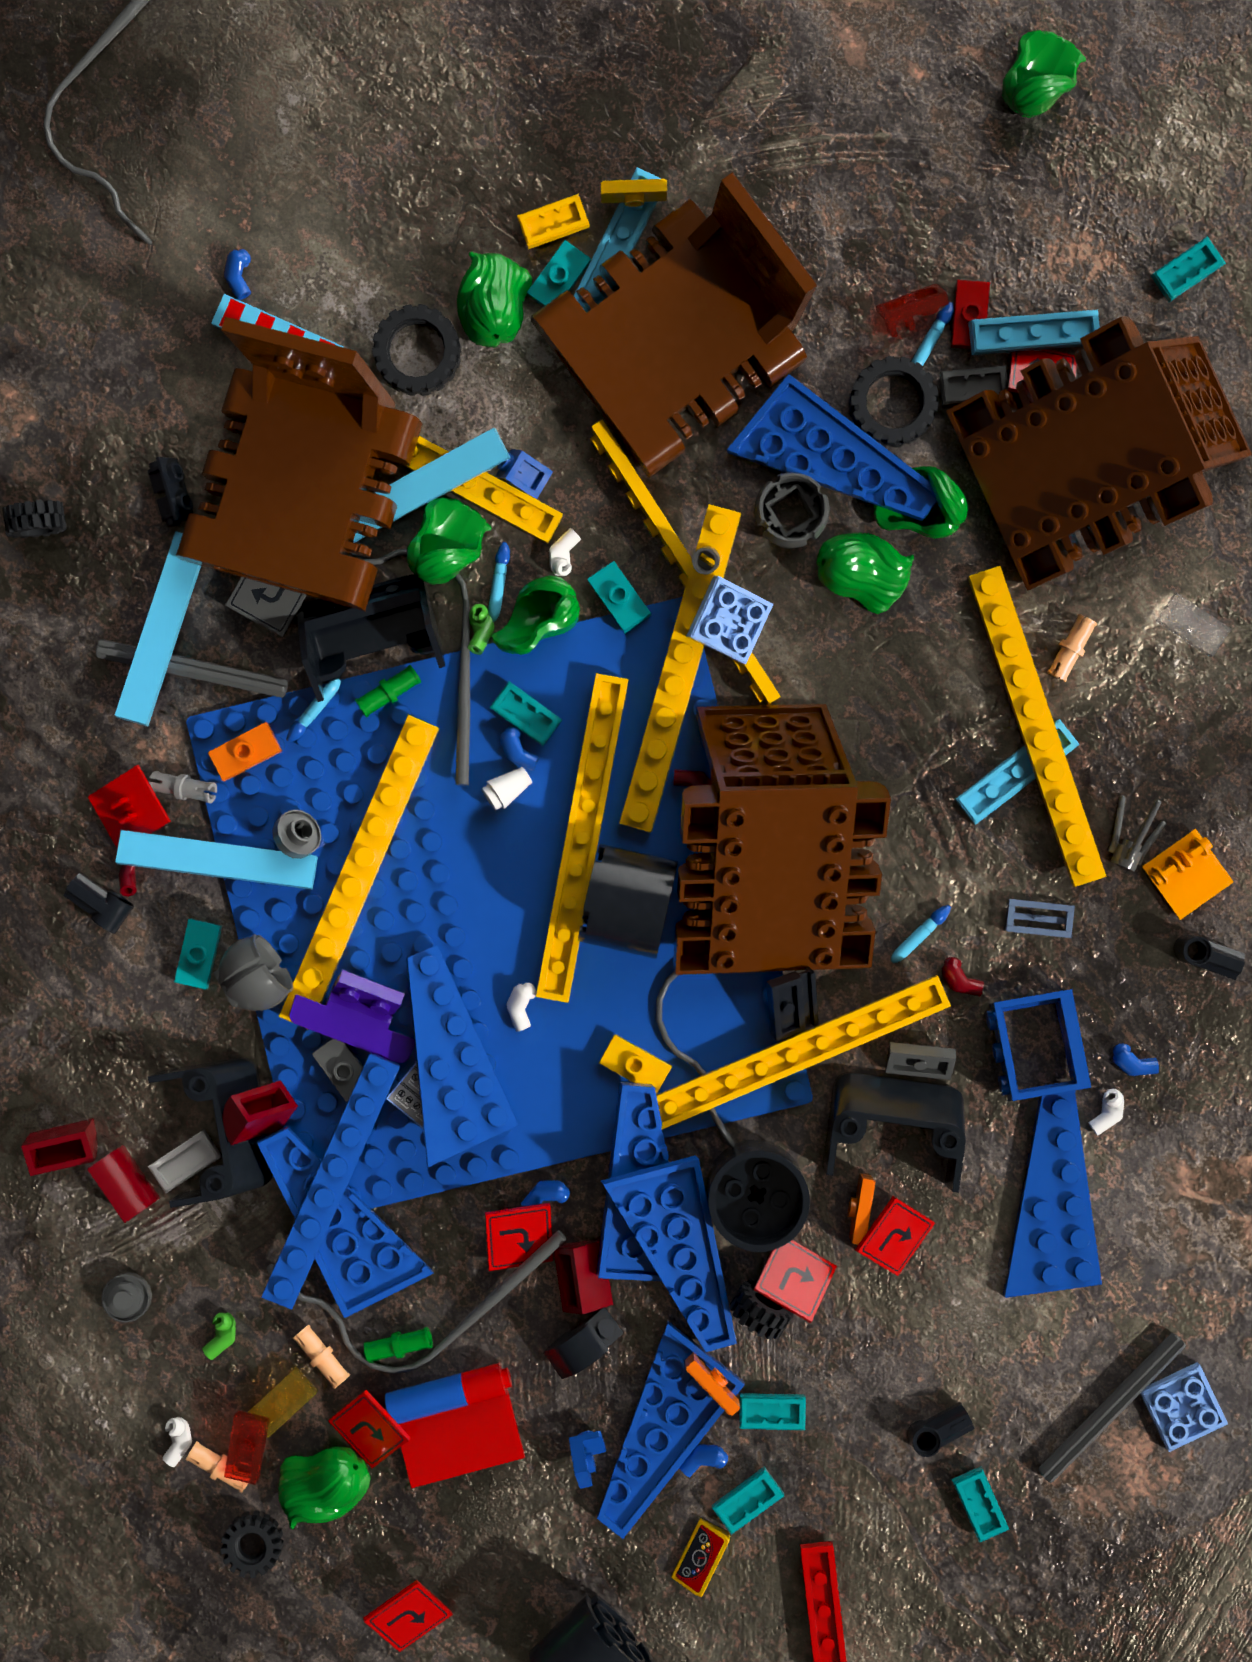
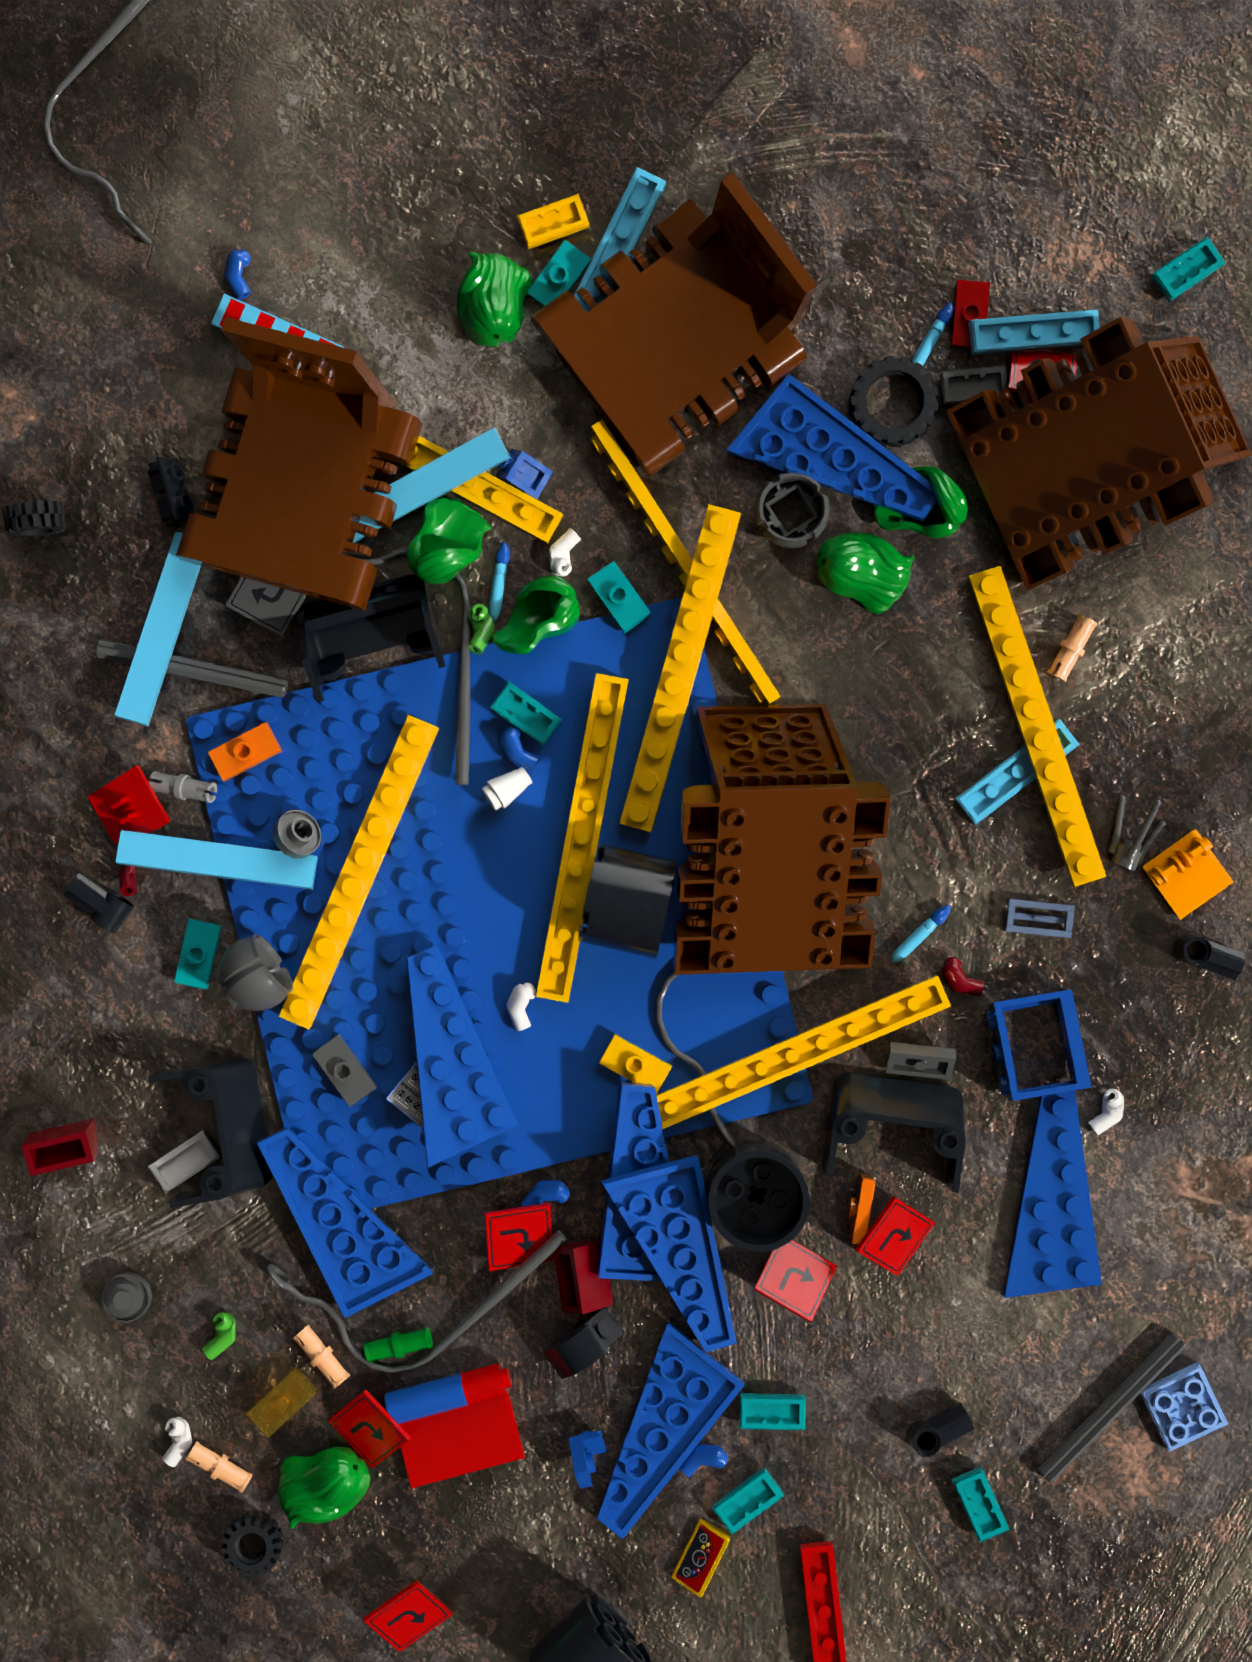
(123, 1183): dark red brick -> none
(246, 1447): clear red plate -> none
(257, 1112): dark red brick -> none
(312, 711): medium azure piece -> none
(330, 1181): blue plate -> none
(357, 1015): dark purple plate -> none
(388, 691): green pin -> none
(410, 316): black tyre -> none
(633, 192): yellow plate -> none
(690, 778): dark red arm -> none
(702, 565): dark grey hinge -> none
(713, 1383): orange plate -> none
(729, 619): light blue tile -> none
(759, 1312): black tyre -> none
(792, 1003): black plate -> none
(920, 302): clear red plate -> none
(1040, 73): green piece -> none
(1131, 1064): blue arm -> none
(1193, 625): clear plate -> none

